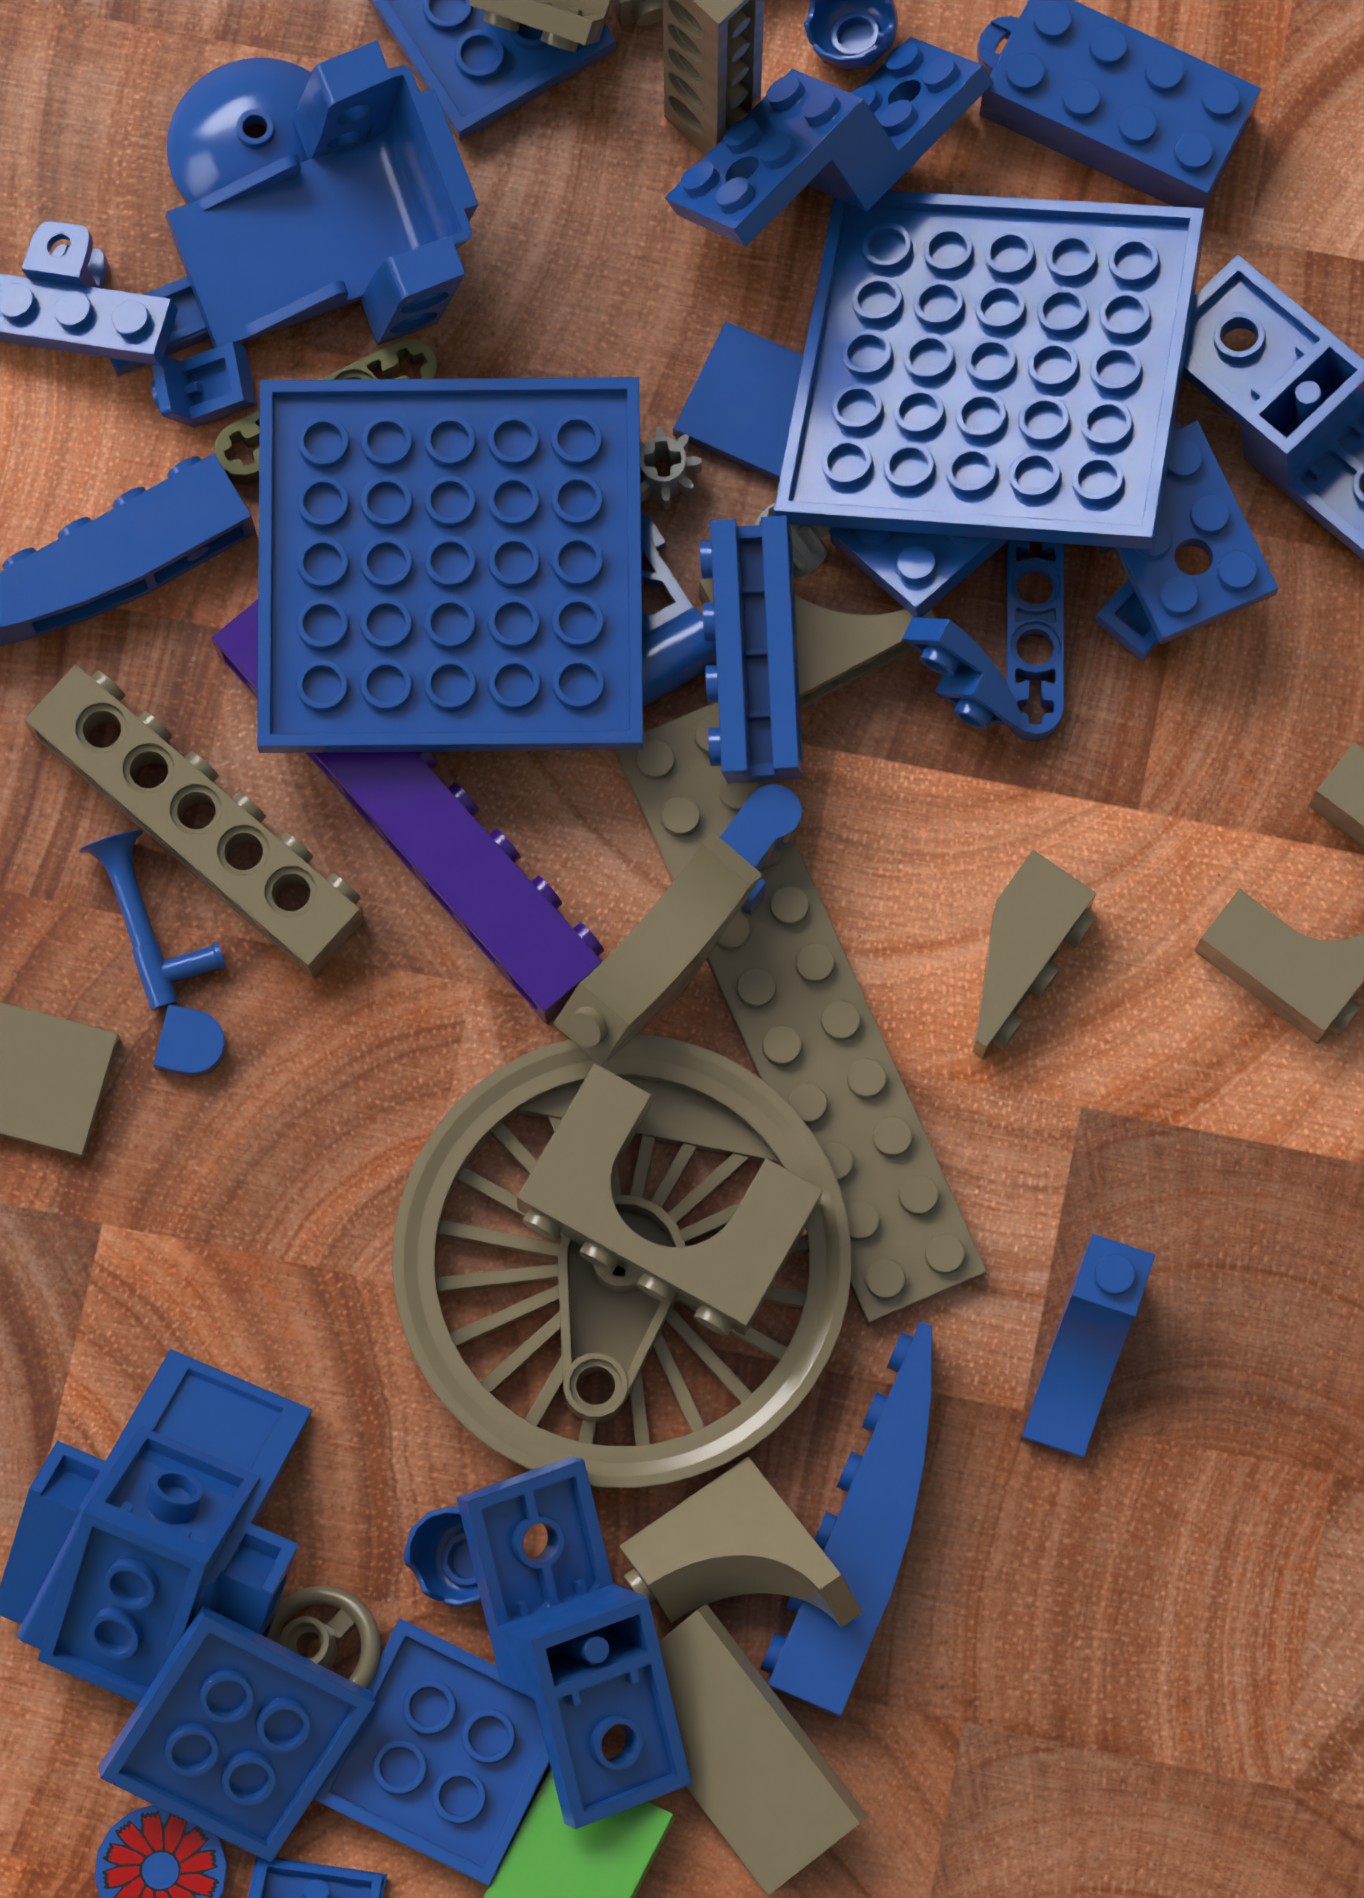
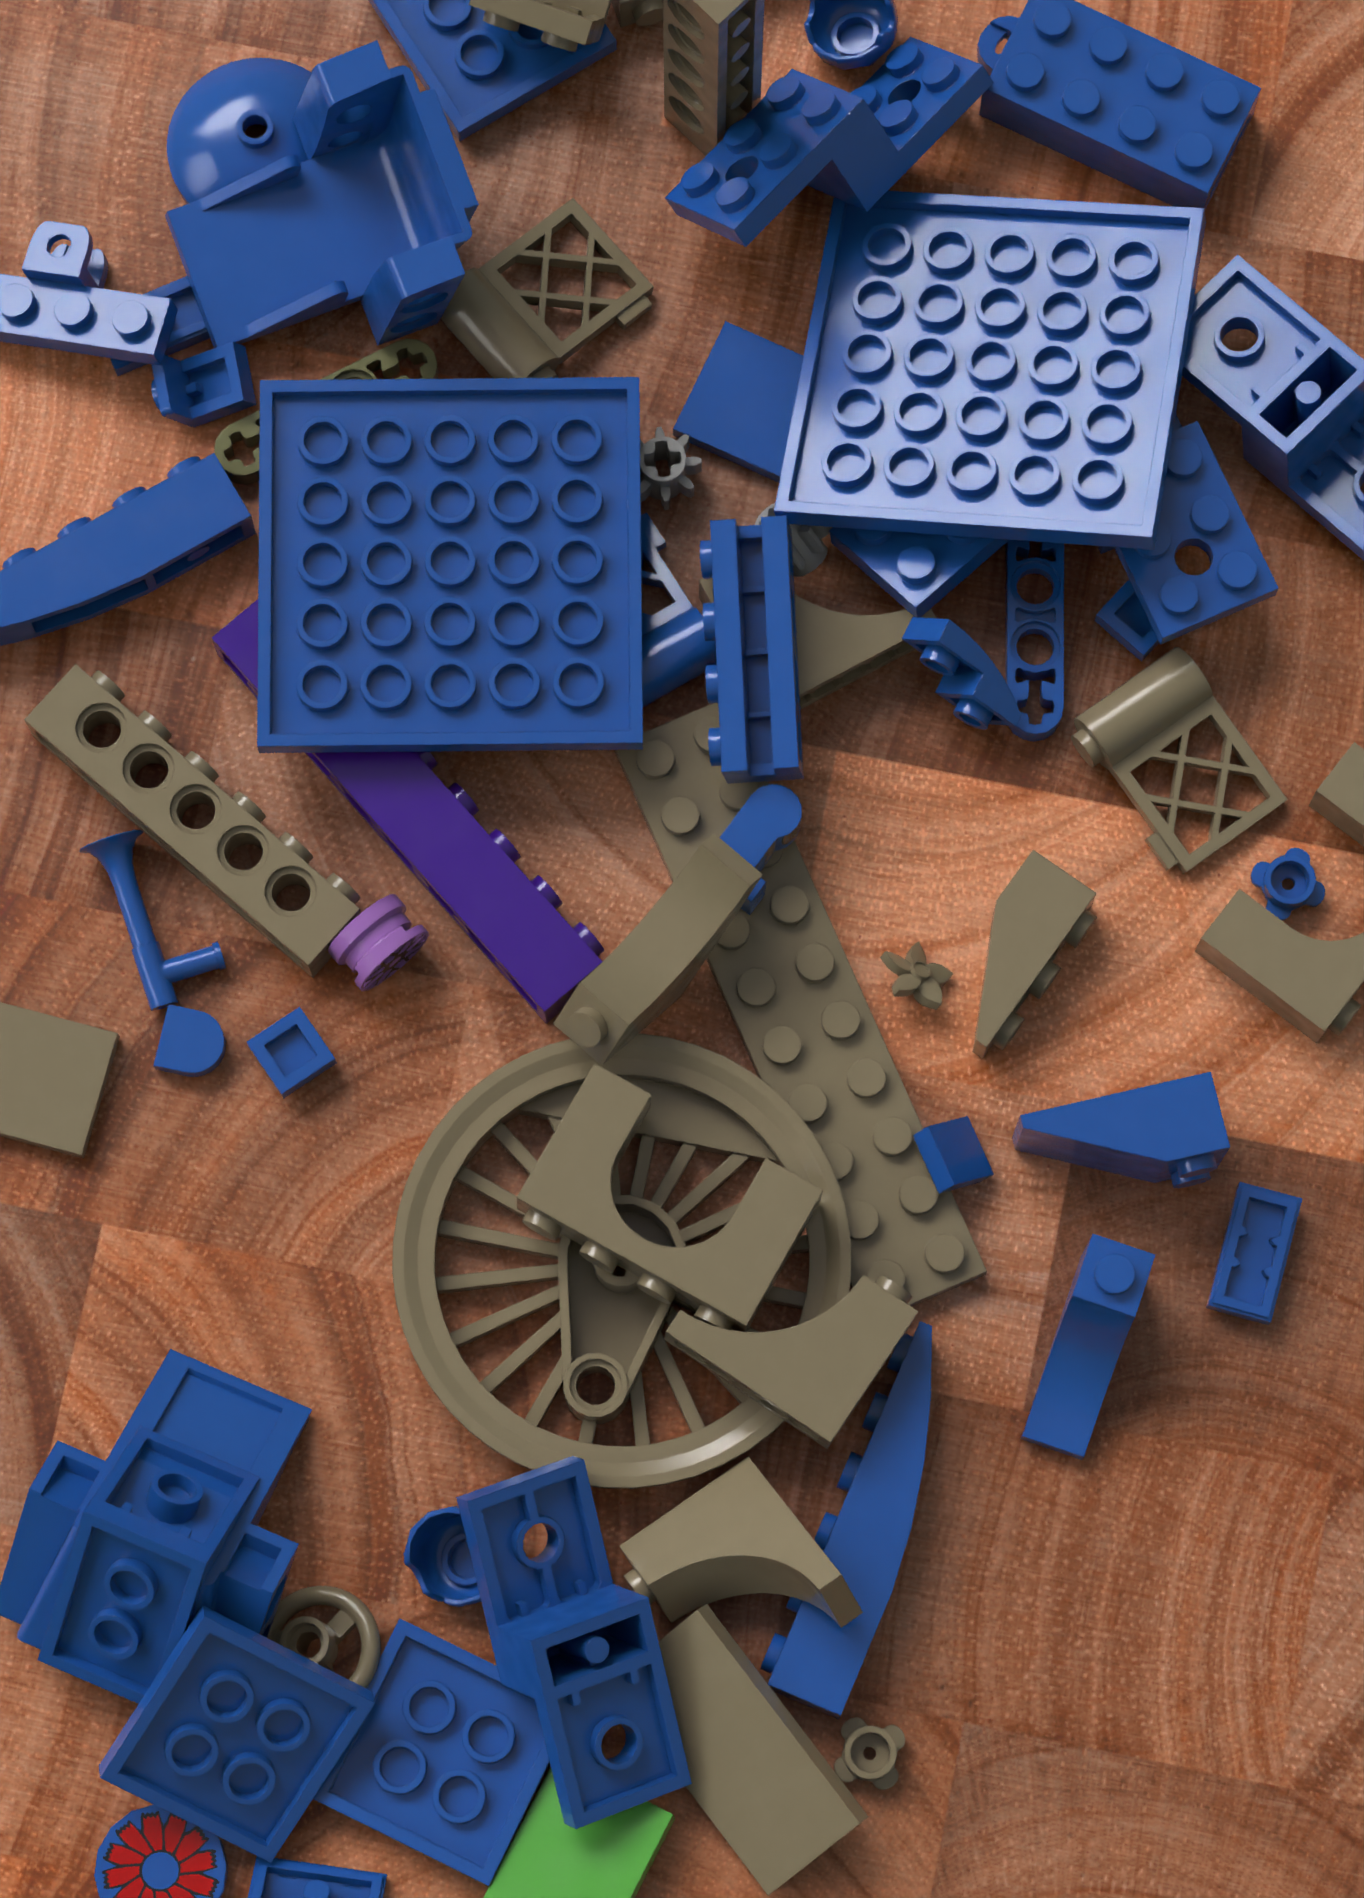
(291, 1052): none -> blue plate
(378, 942): none -> medium lavender wheel
(507, 333): none -> dark tan piece
(810, 1370): none -> dark tan arch
(854, 1765): none -> dark tan plate
(917, 977): none -> dark tan plant
(953, 1154): none -> blue tile
(1138, 1133): none -> blue slope
(1144, 719): none -> dark tan piece
(1254, 1253): none -> blue plate
(1293, 866): none -> blue plate

